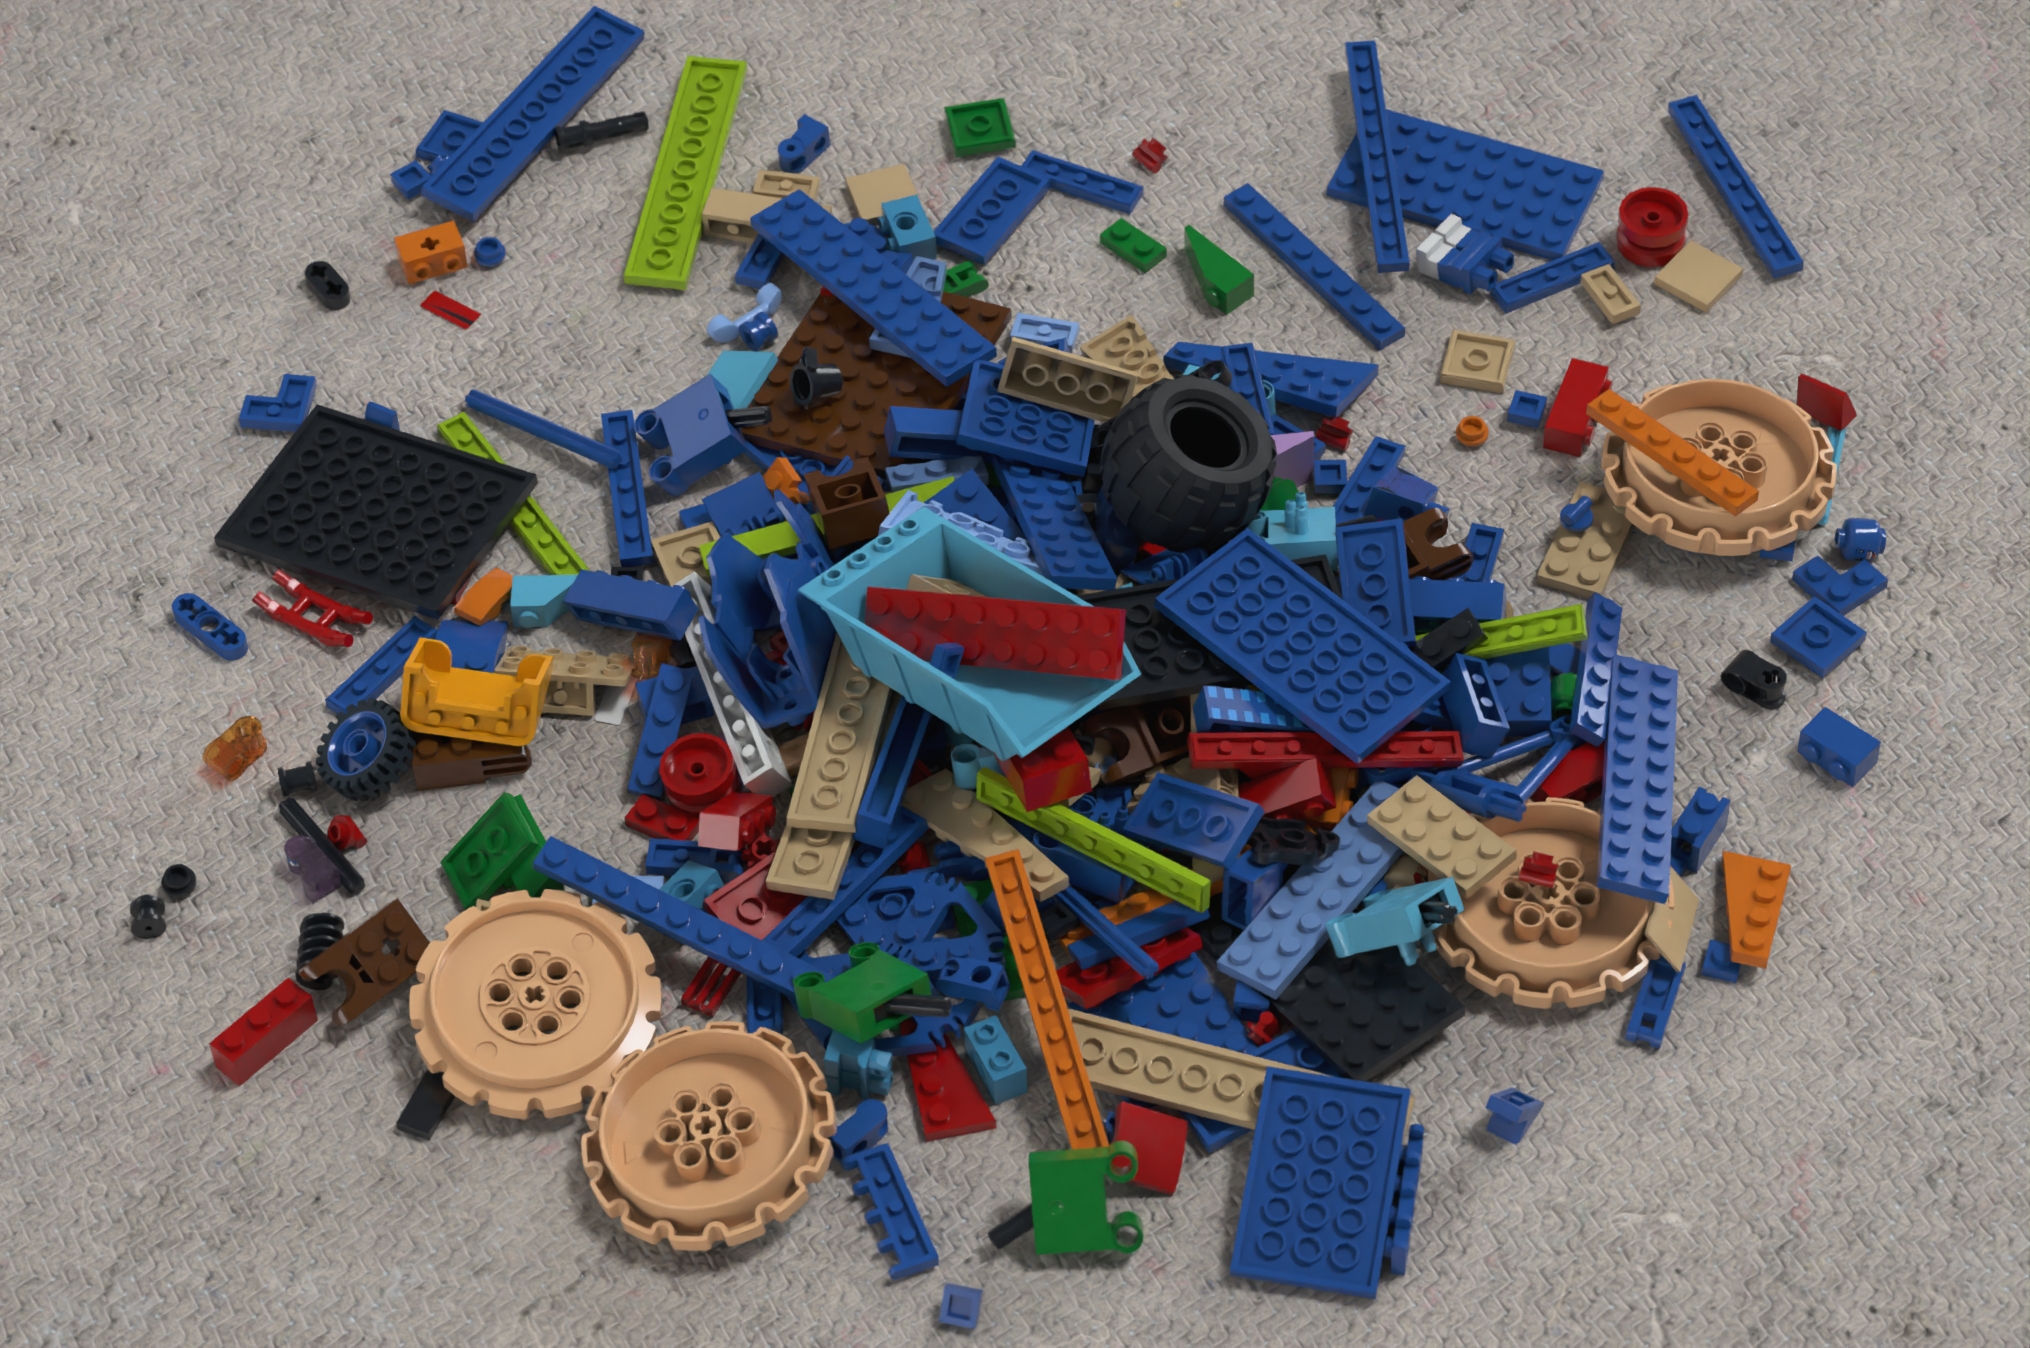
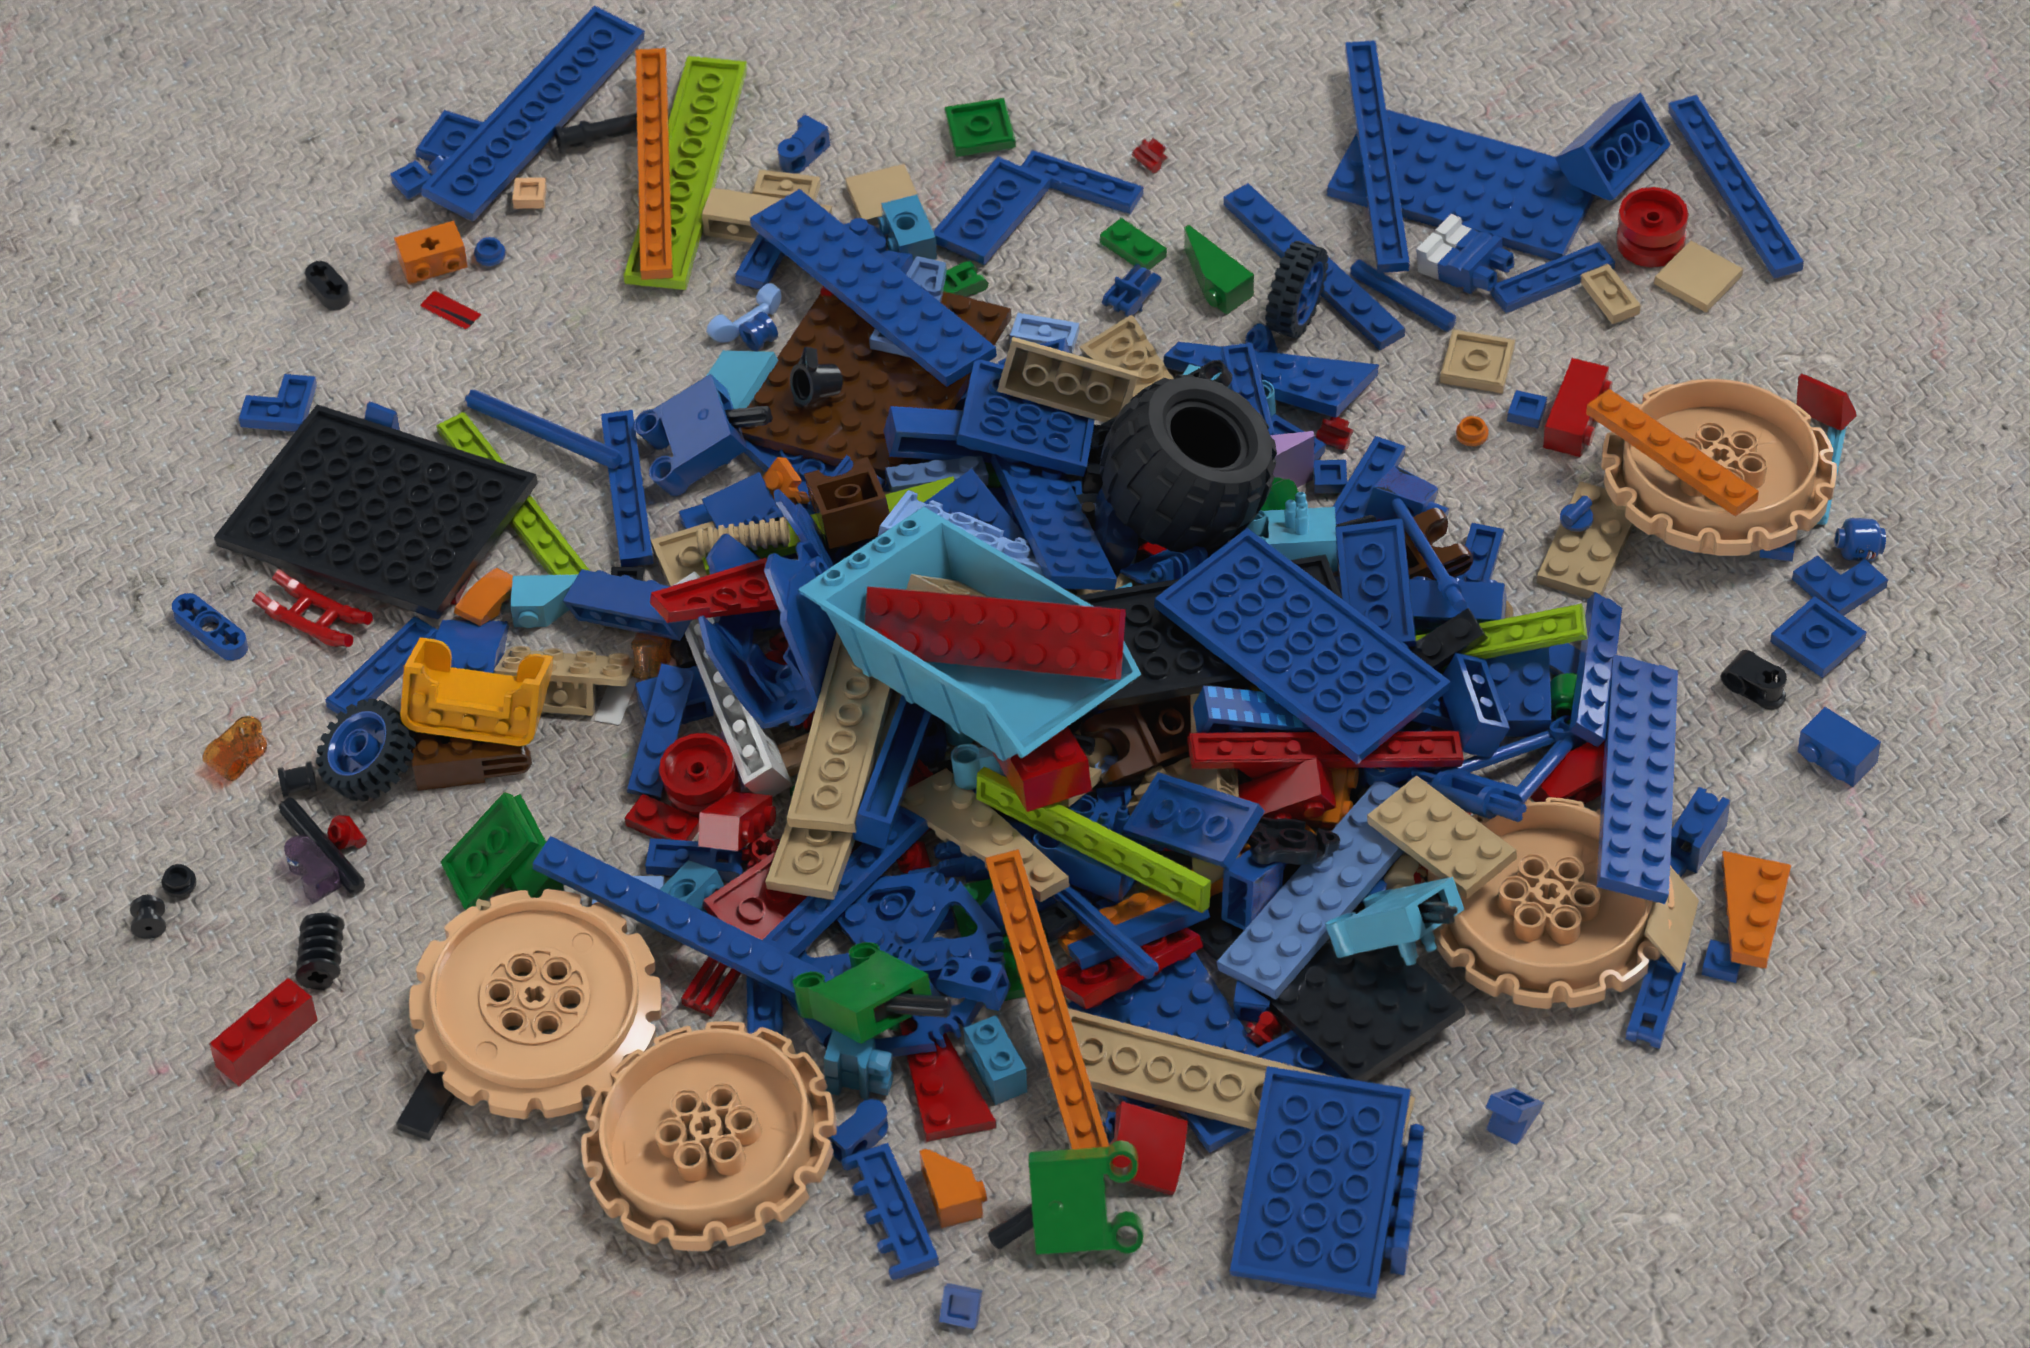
(364, 966): reddish brown brick -> none
(529, 193): none -> light nougat plate
(653, 164): none -> orange plate
(718, 594): none -> red wing
(749, 535): none -> tan piece
(947, 658): blue tile -> none
(952, 1189): none -> orange slope
(1131, 290): none -> blue arm
(1262, 339): none -> blue plate
(1296, 289): none -> black wheel
(1403, 295): none -> blue axle
(1447, 584): none -> blue bar
(1539, 870): red plate -> none
(1614, 149): none -> blue slope

